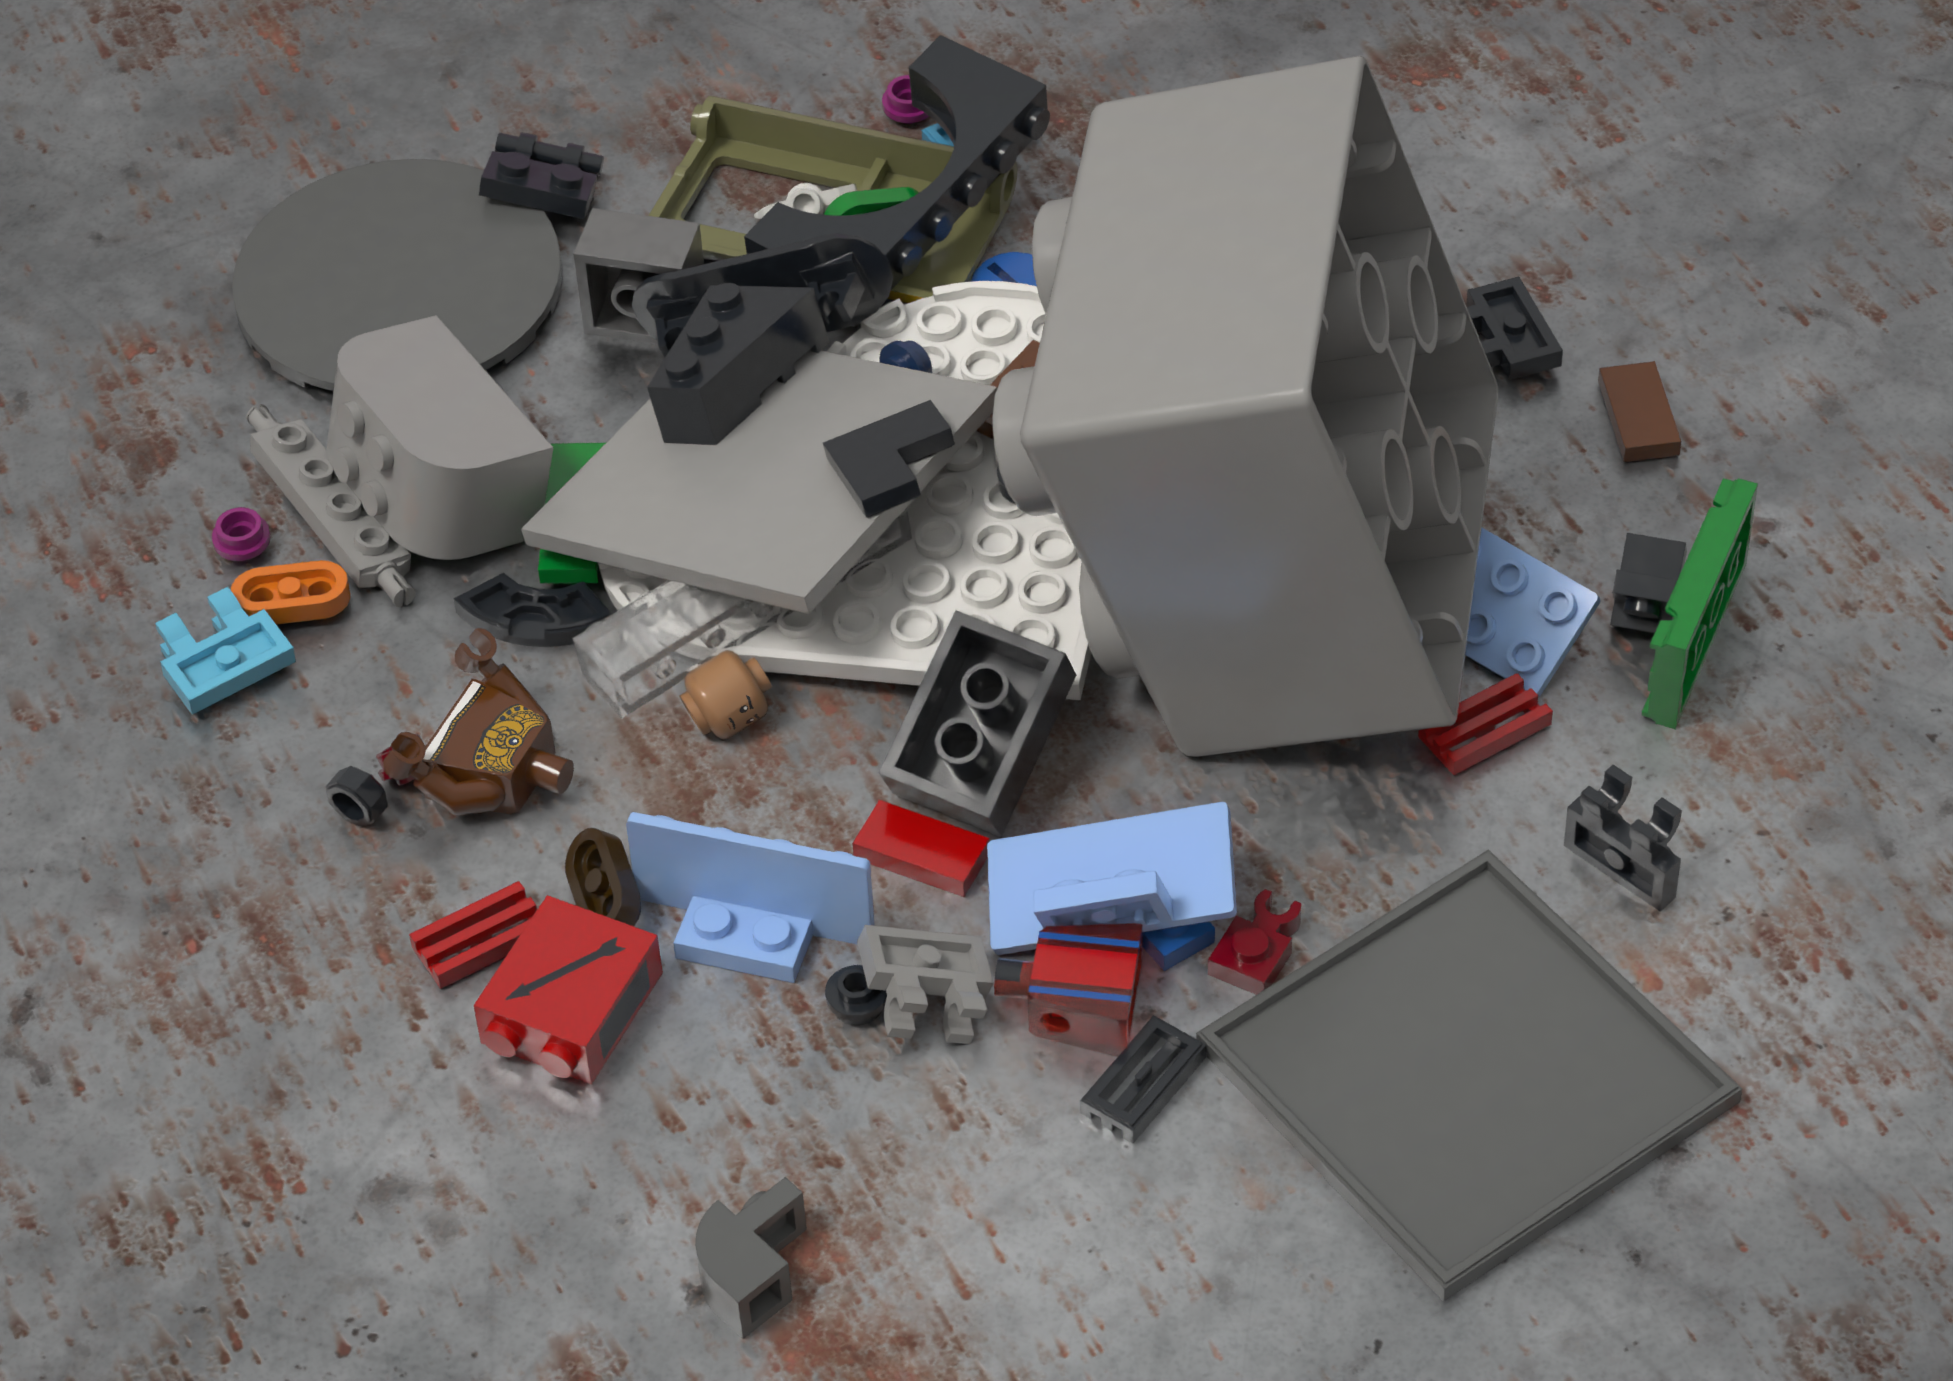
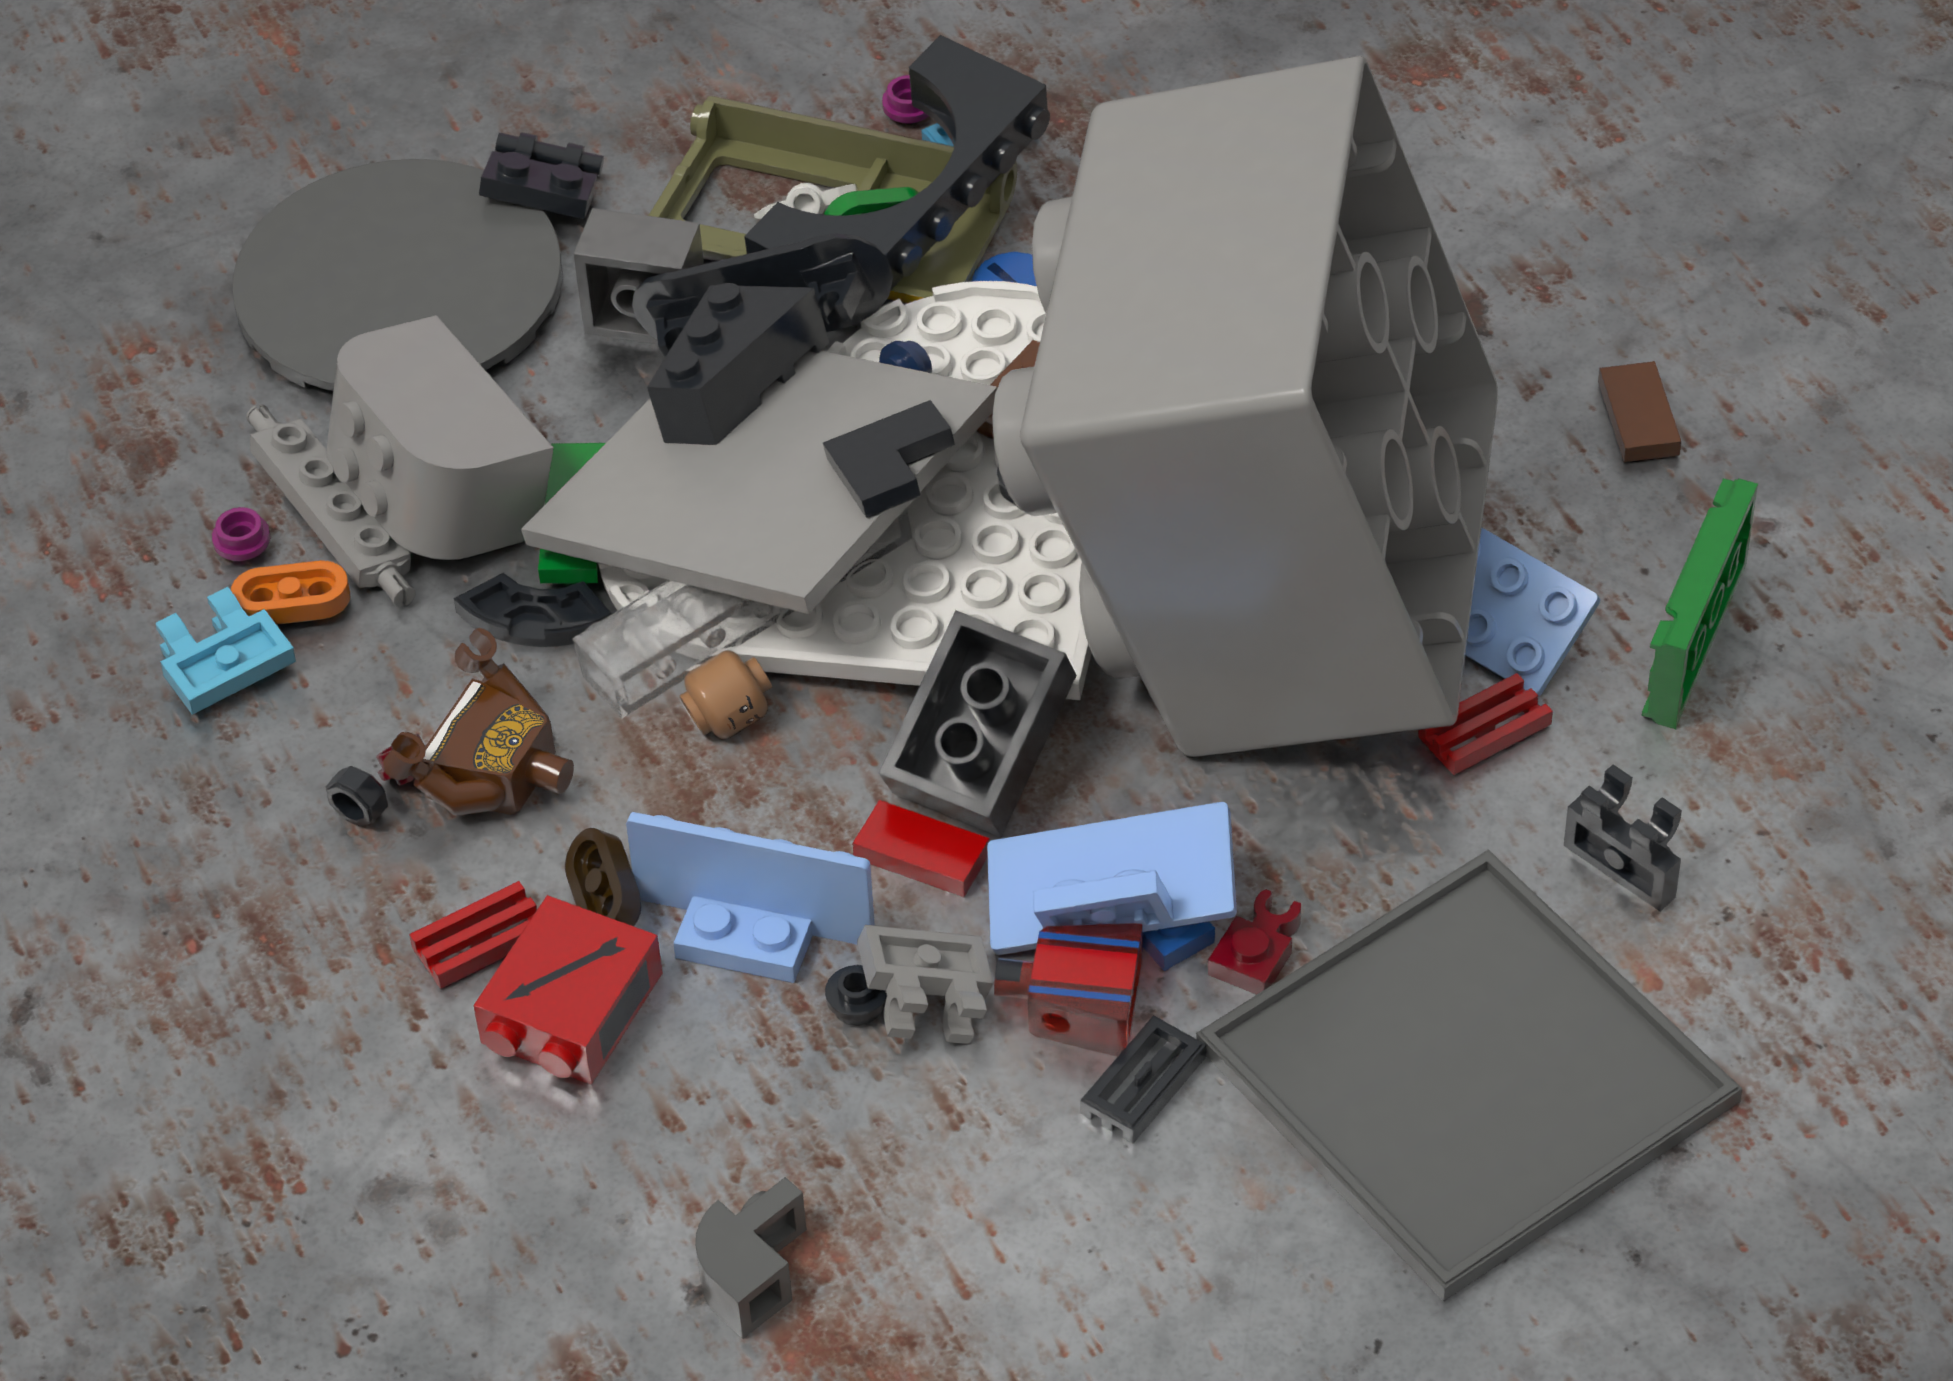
(1513, 329): black plate -> none
(1646, 581): black brick -> none

